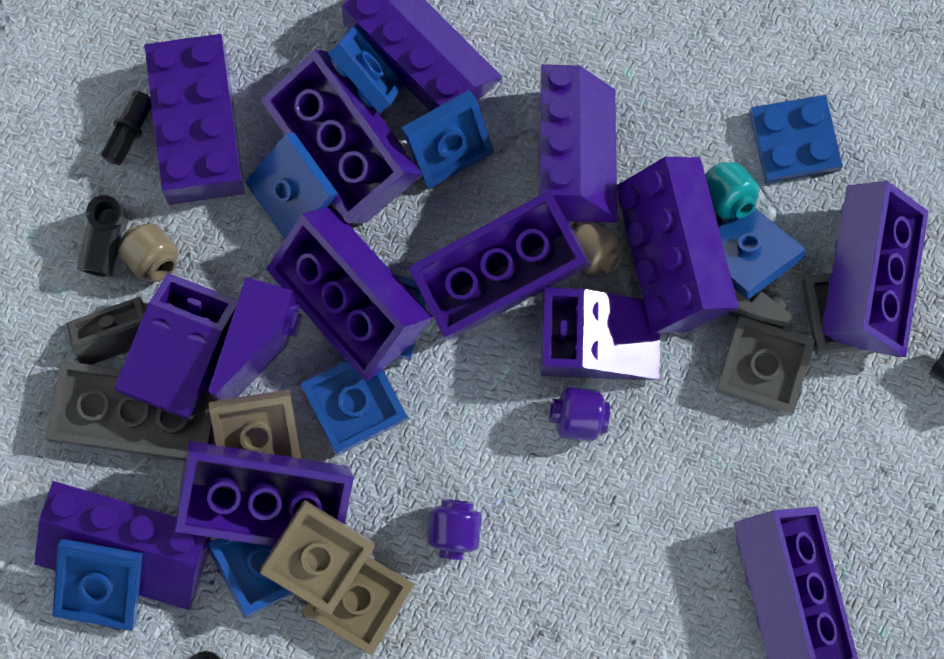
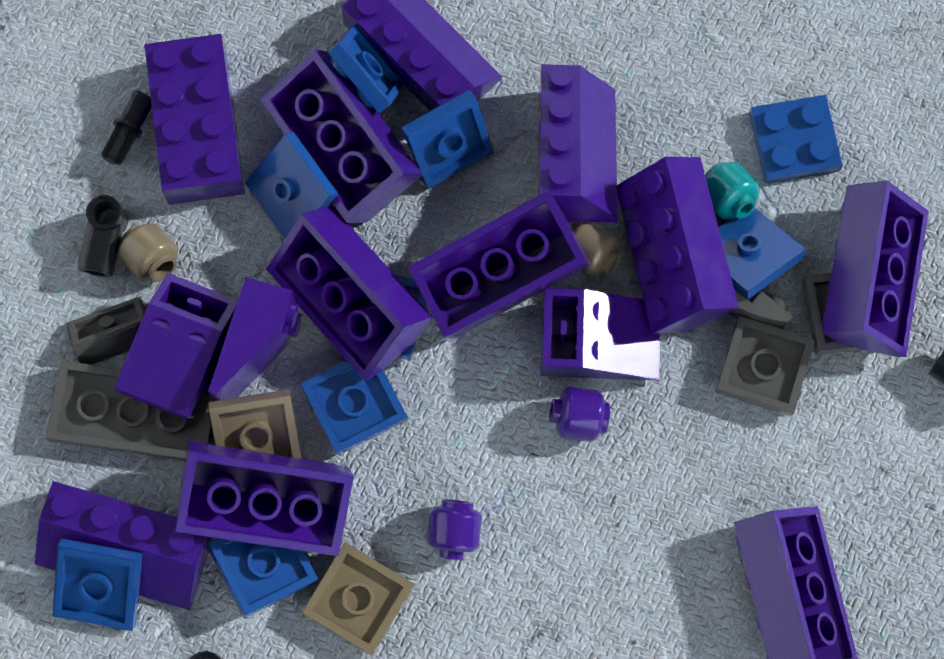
(317, 557): dark tan plate -> none

